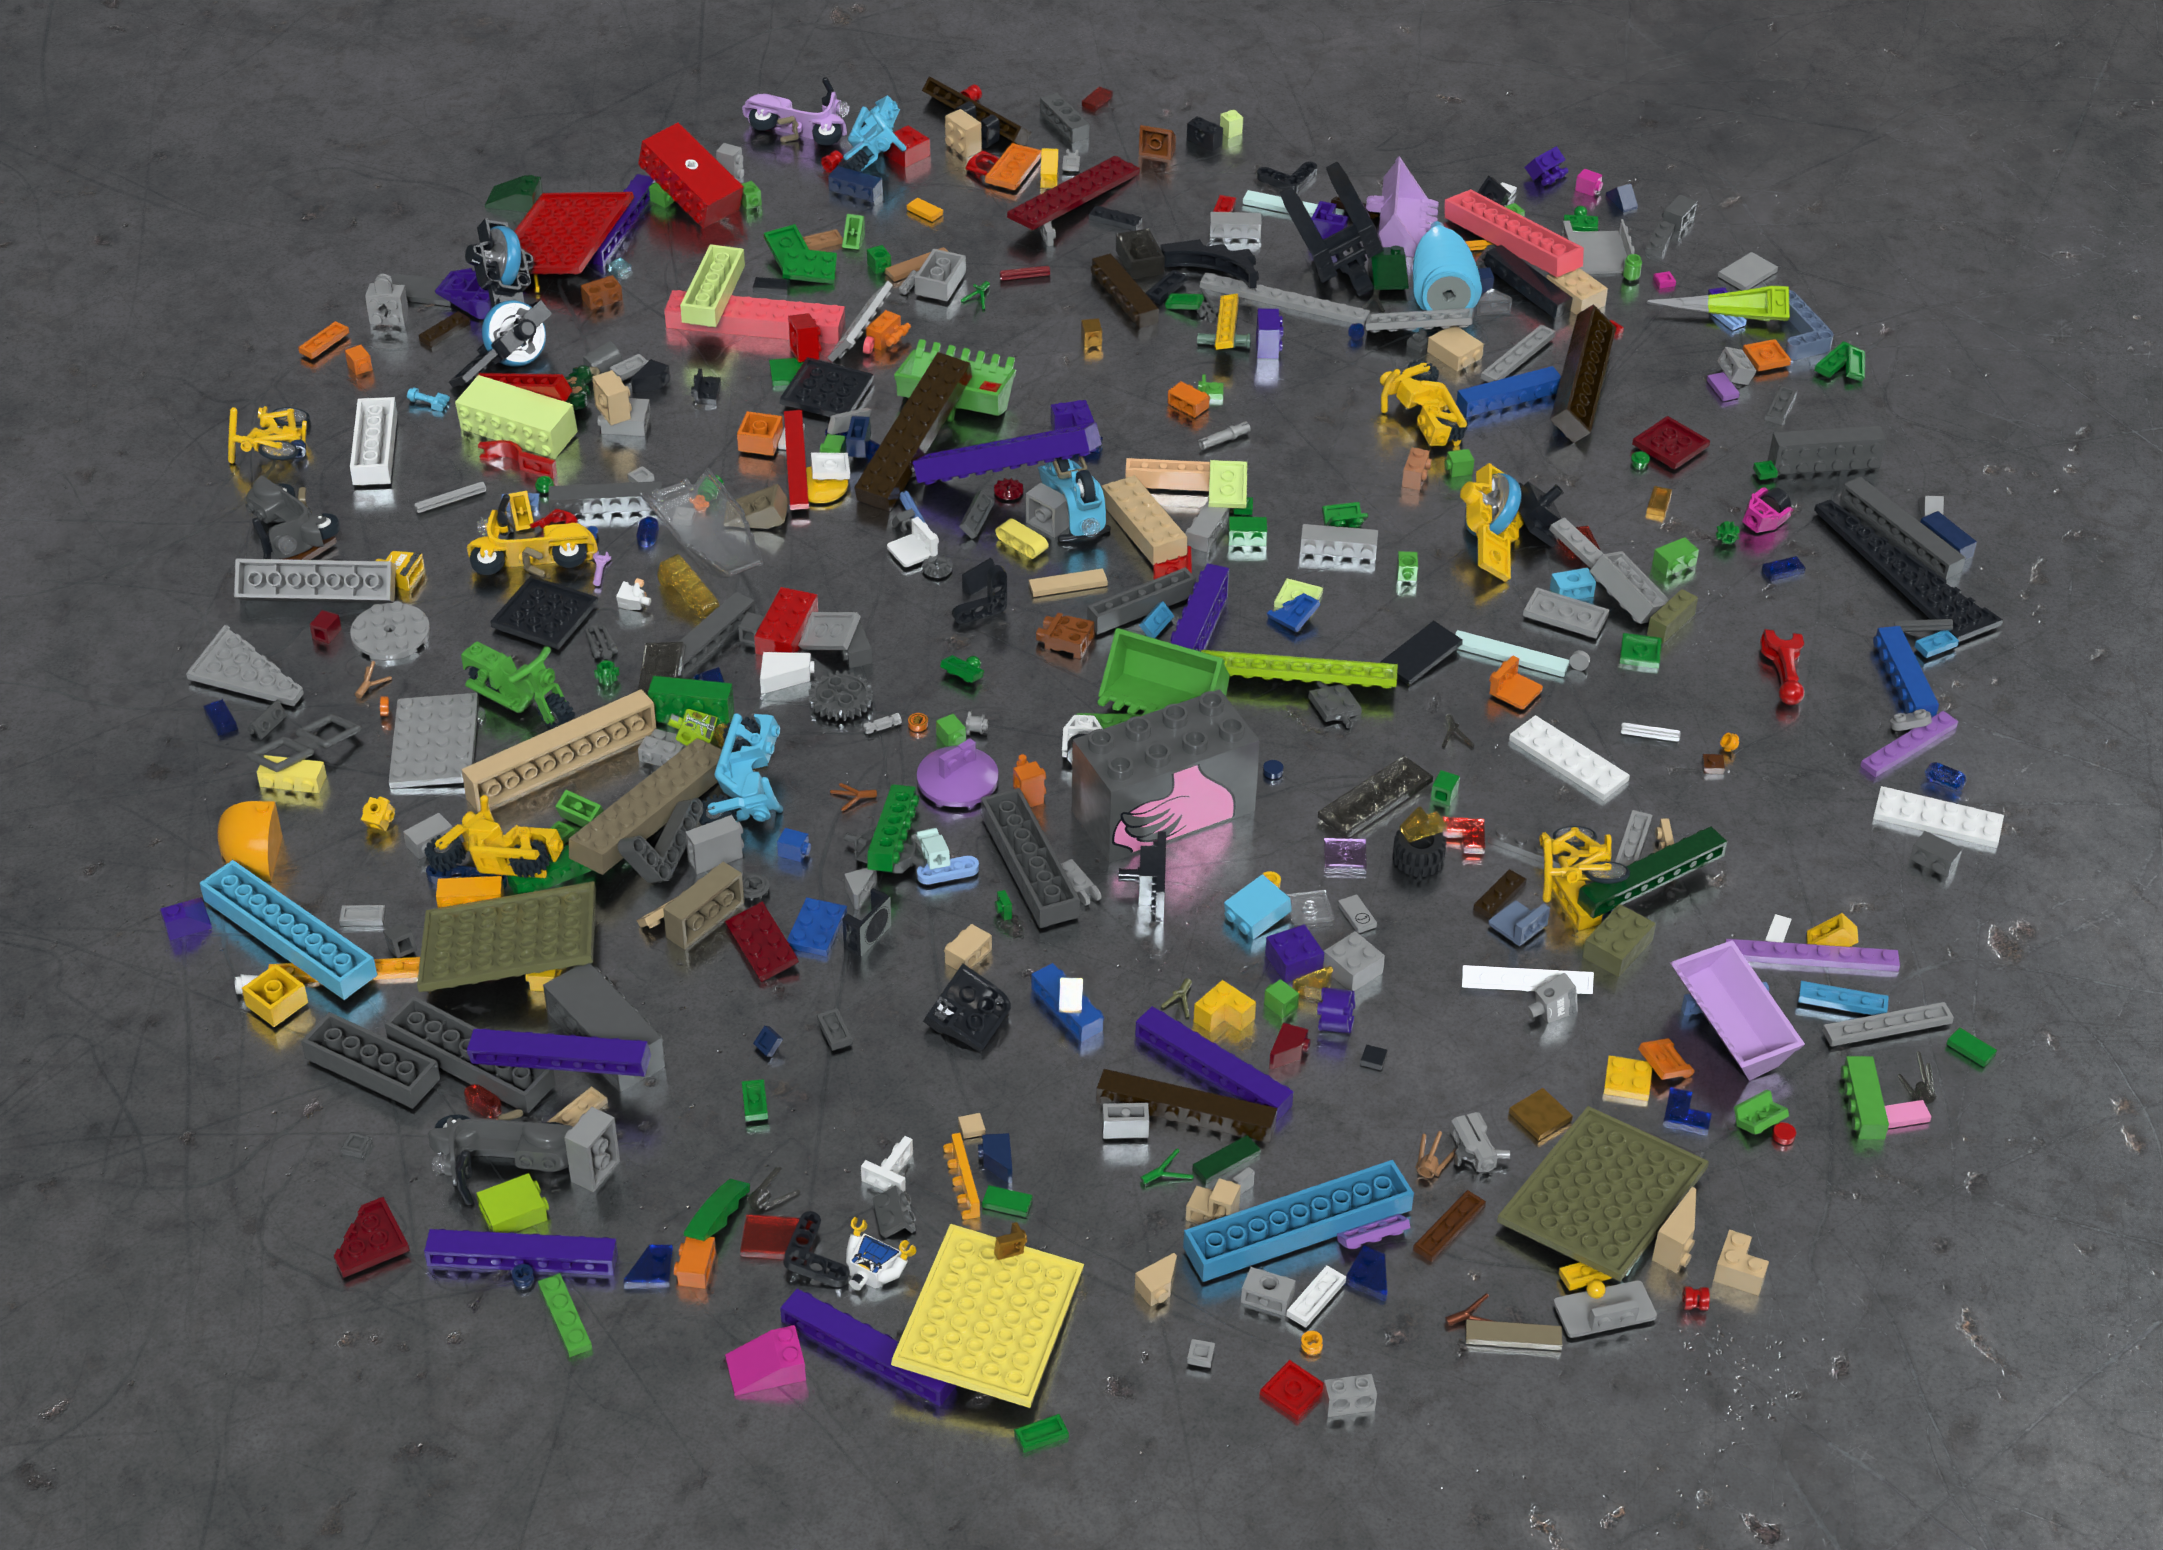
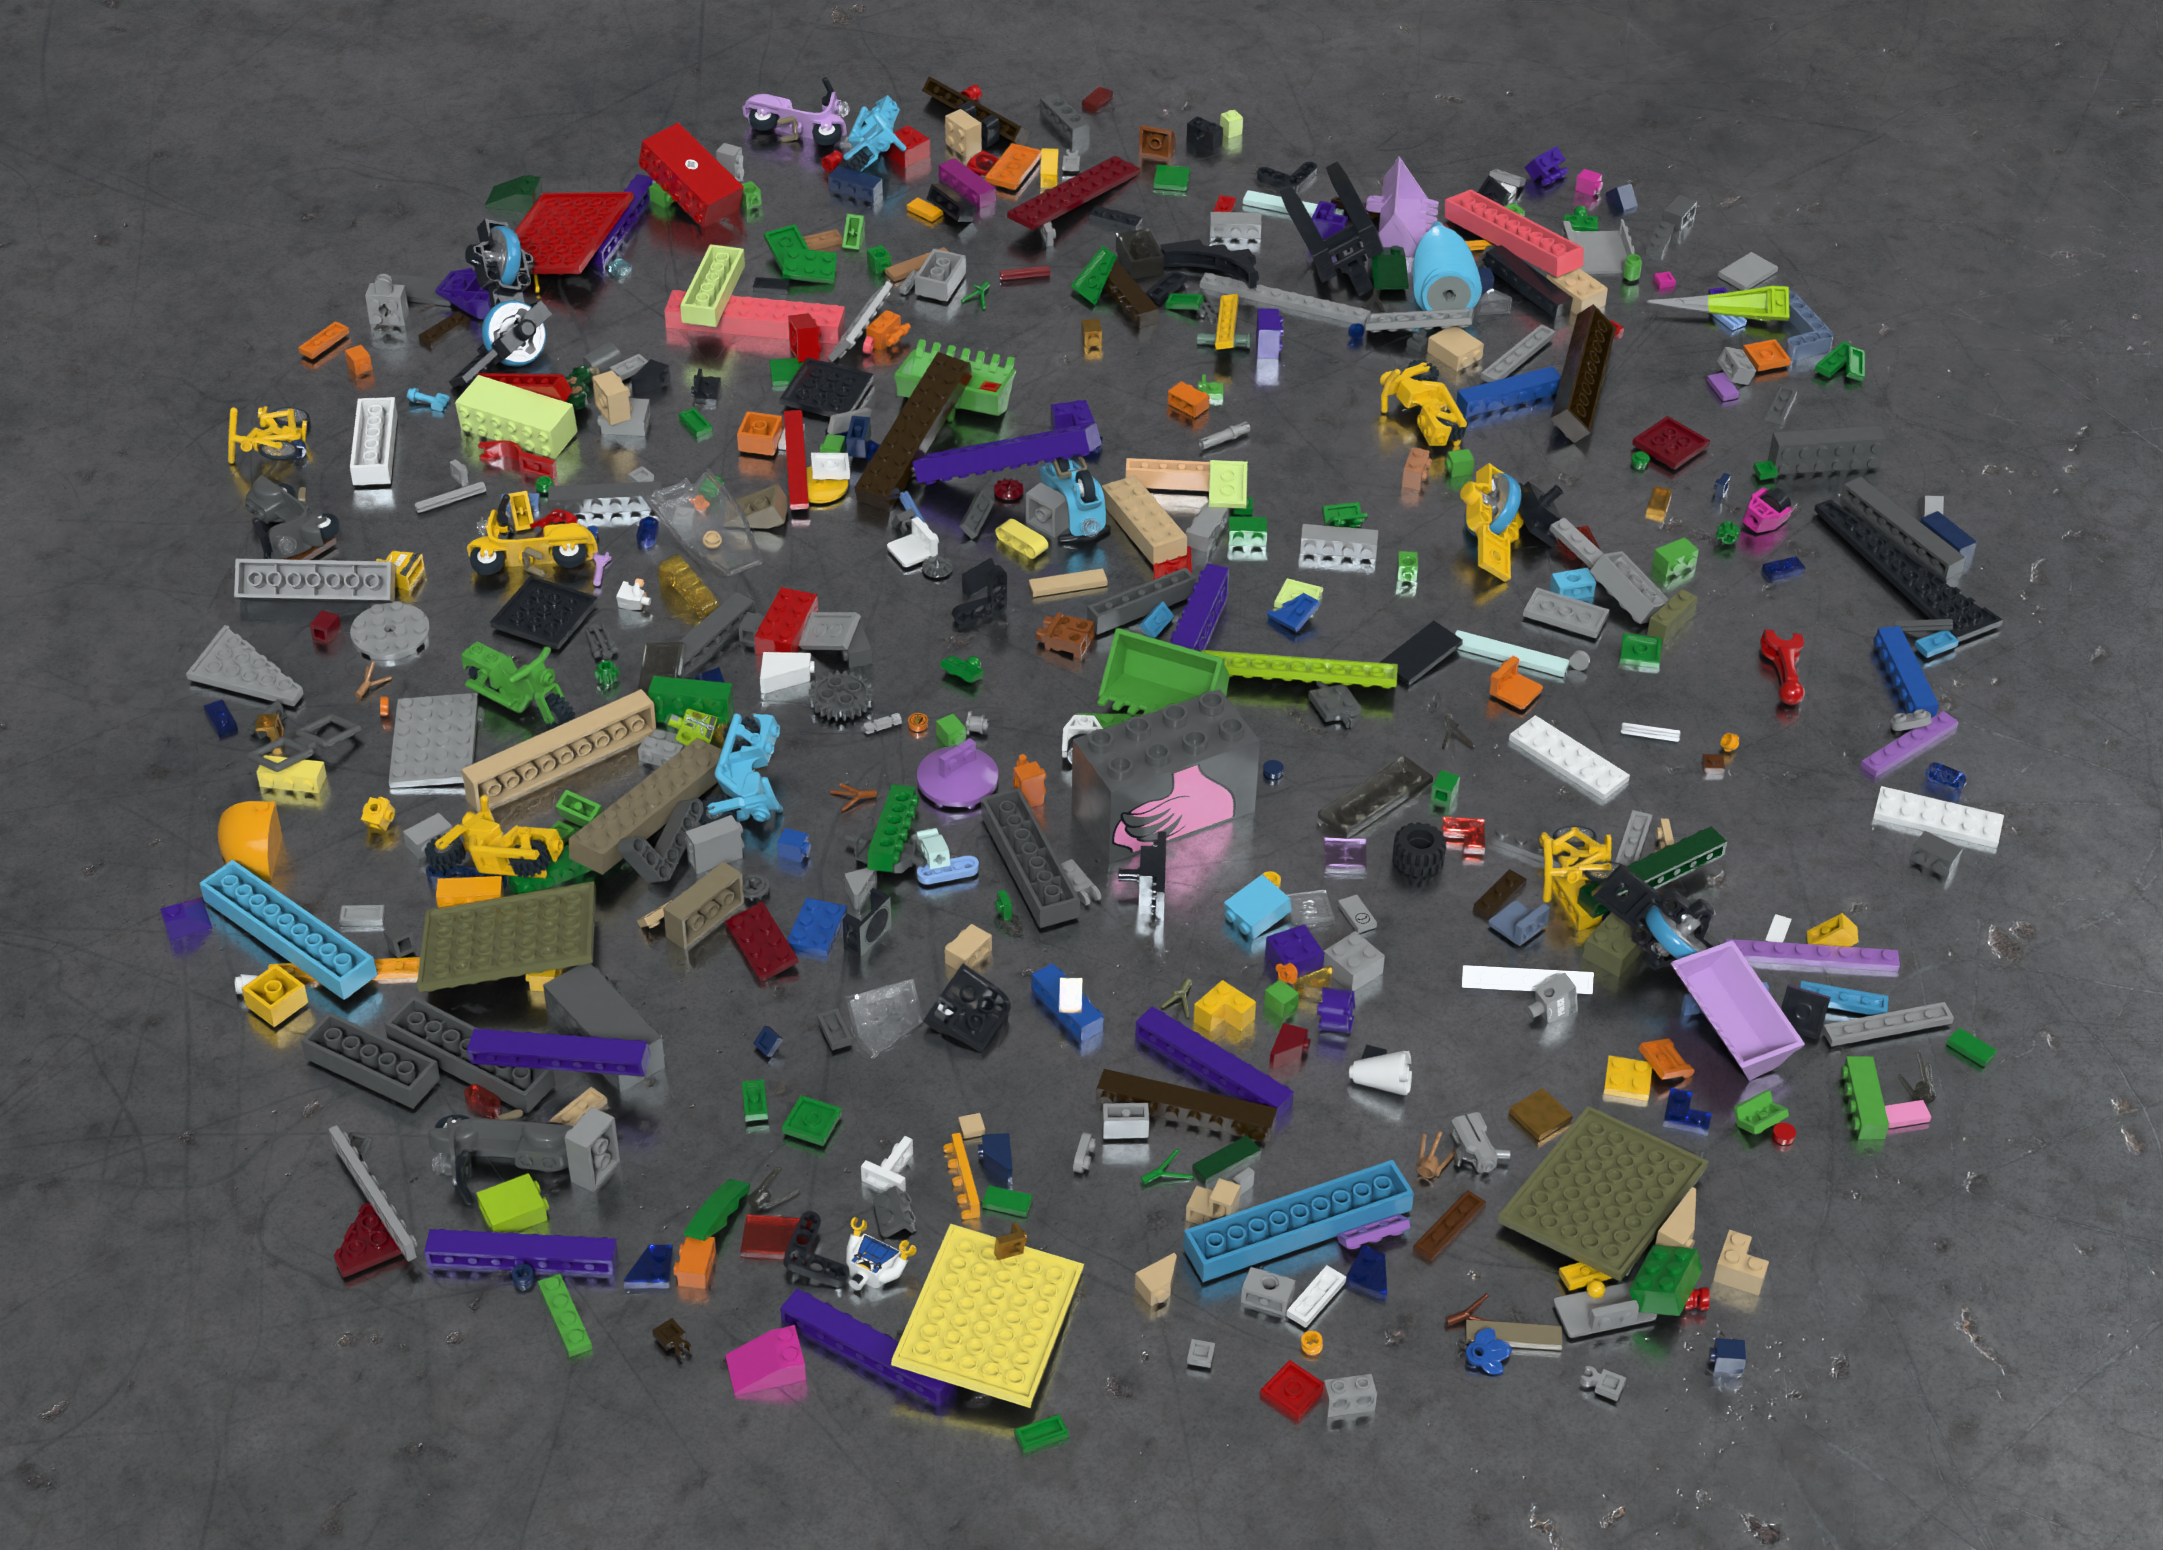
(271, 724): none -> pearl gold bracket
(377, 1198): none -> light grey plate
(459, 472): none -> light grey plate
(601, 292): dark orange brick -> none
(672, 1335): none -> dark brown plate
(695, 422): none -> green tile
(712, 539): none -> tan plate
(811, 1120): none -> green plate
(884, 1015): none -> clear wedge
(952, 202): none -> black brick
(967, 183): none -> magenta brick
(1082, 1159): none -> light grey plate
(1094, 275): none -> green wing
(1171, 178): none -> green tile
(1291, 971): none -> orange plate
(1384, 1072): none -> white cone
(1422, 825): clear yellow slope -> none
(1491, 1349): none -> blue plate
(1511, 179): none -> light grey plate
(1606, 1384): none -> light grey plate
(1663, 921): none -> black piece
(1666, 1279): none -> green brick
(1722, 485): none -> dark blue plate
(1728, 1355): none -> dark blue brick
(1805, 1010): none -> black tile

